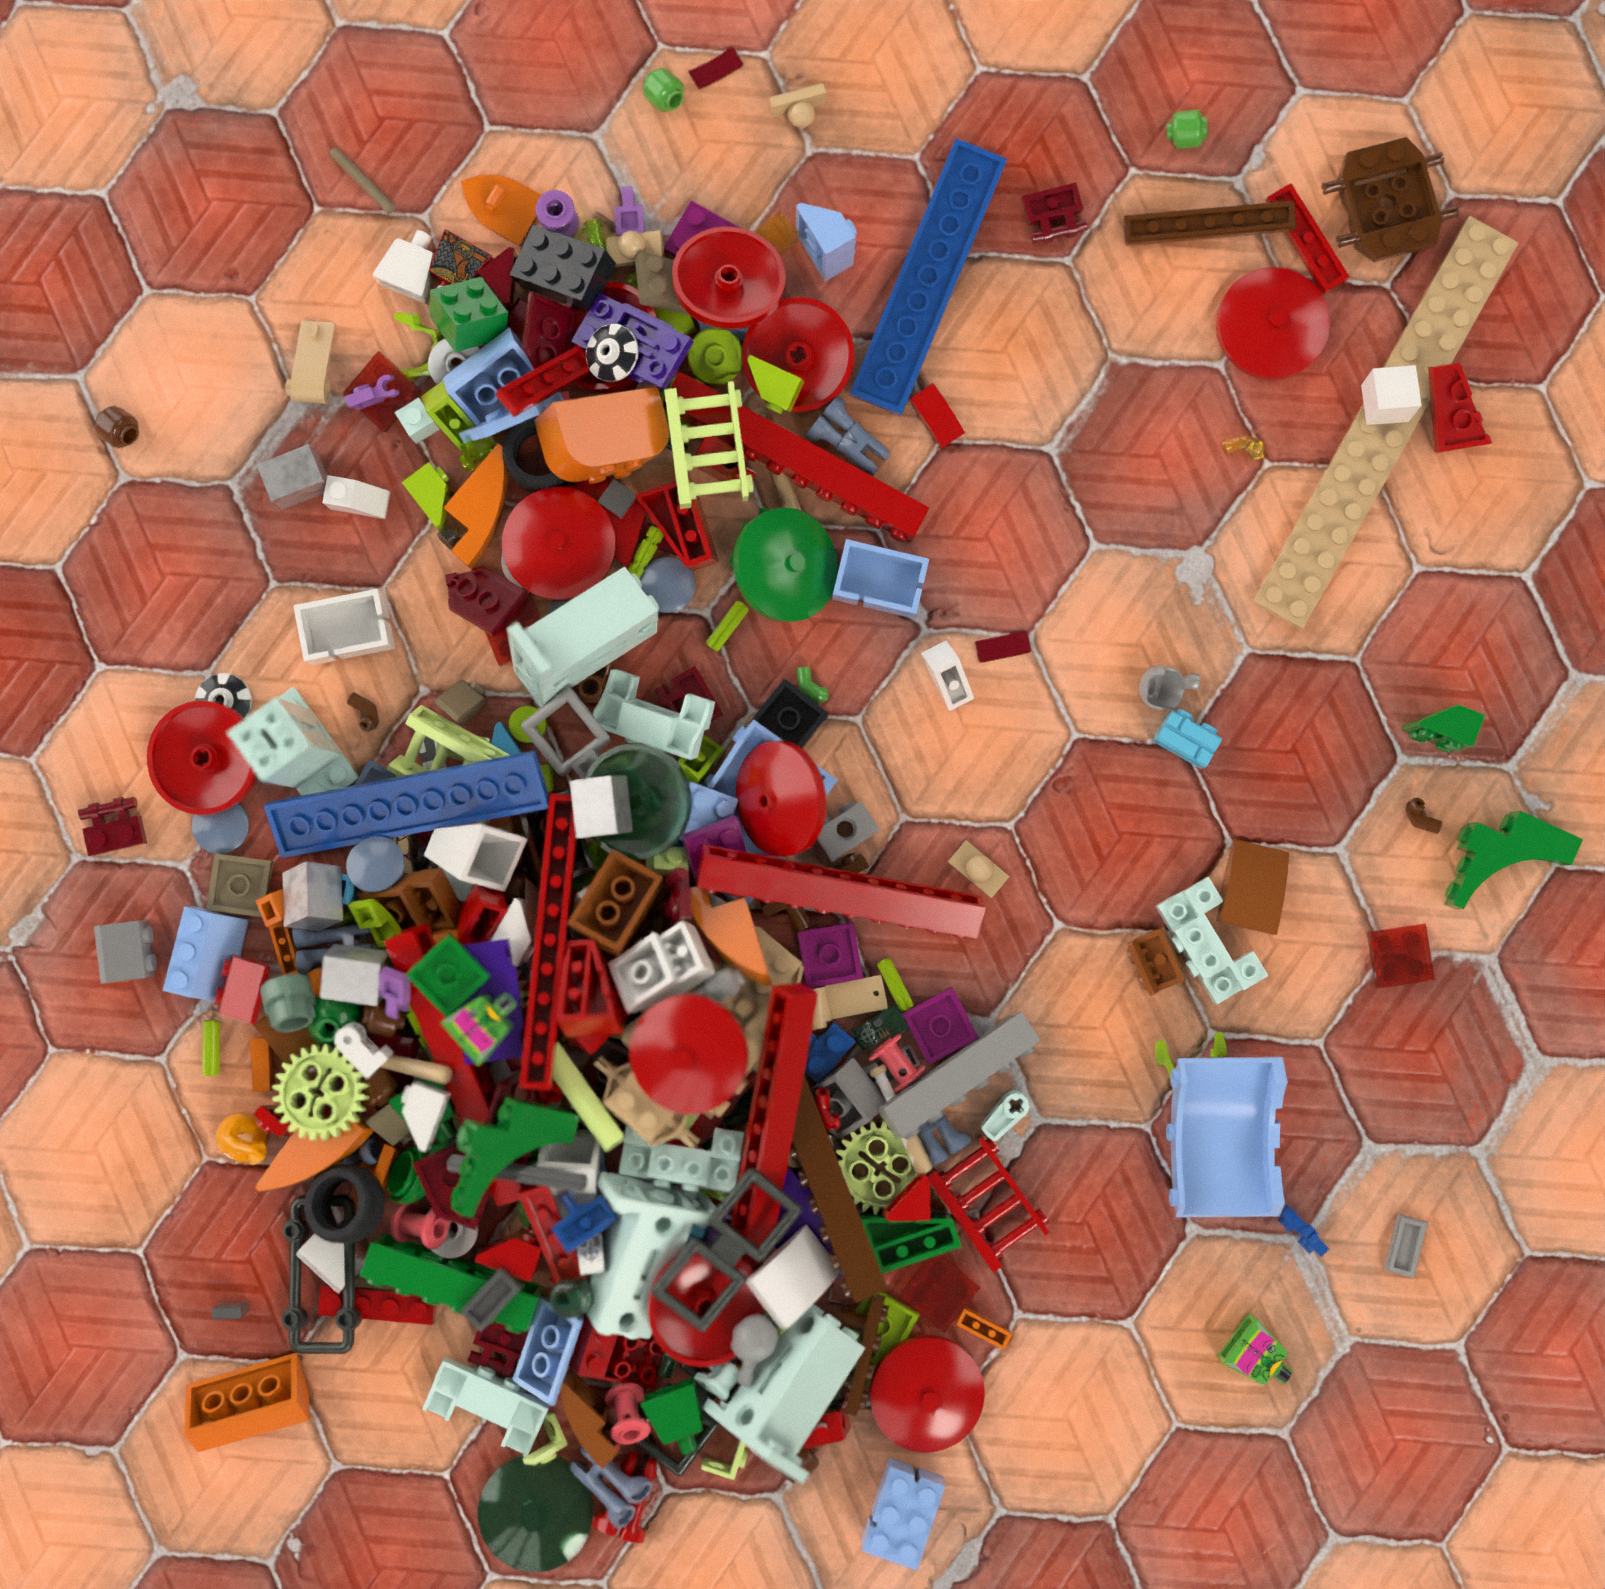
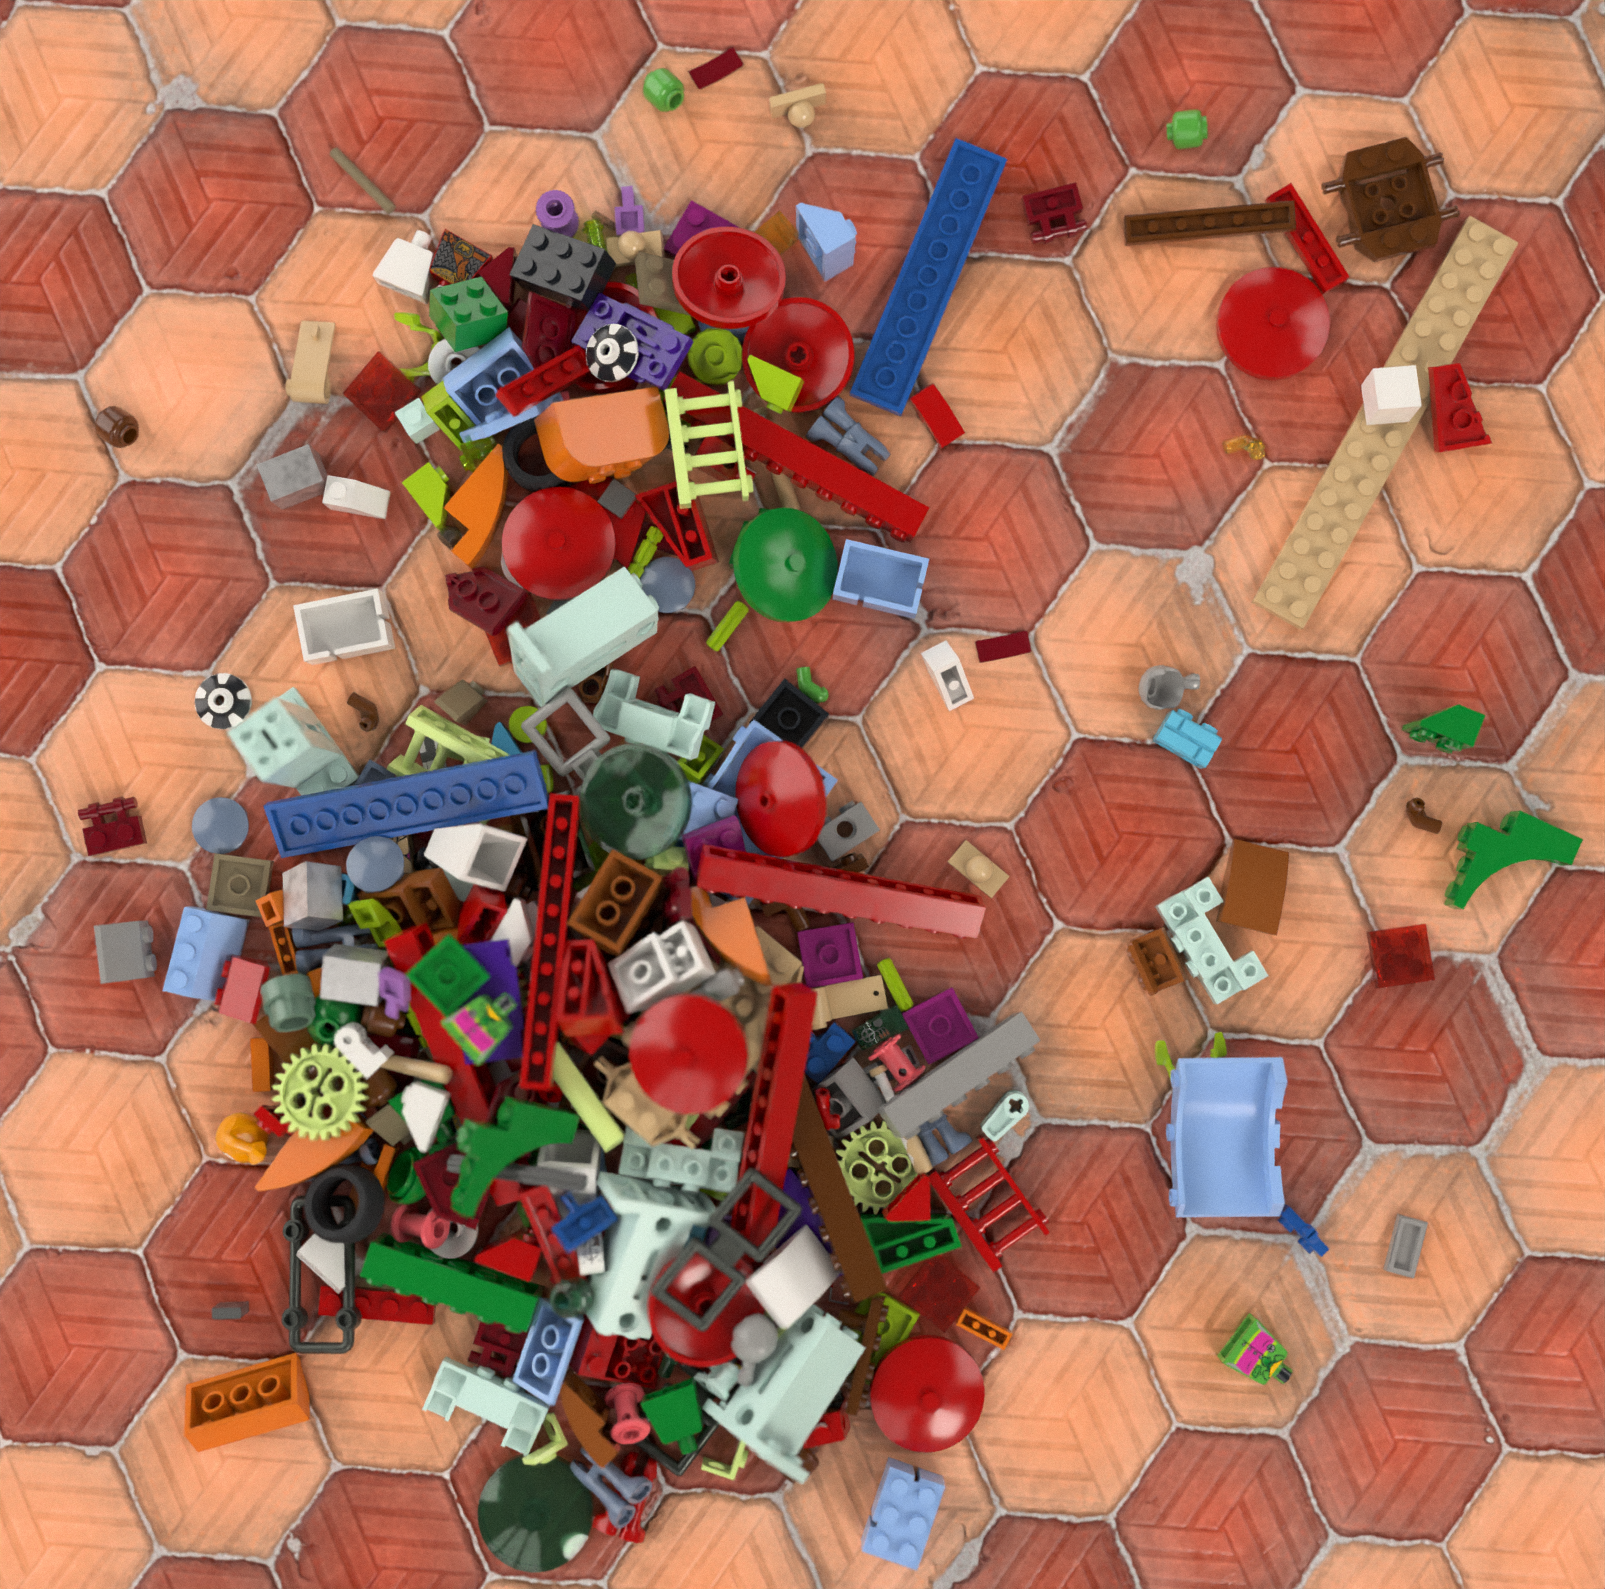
(197, 761): red dish -> none
(211, 1048): lime axle -> none
(366, 396): medium lavender plate -> none
(491, 1299): dark grey tile -> none
(502, 205): orange shield -> none
(531, 904): dark tan sticker -> none
(601, 806): flat silver piece -> none

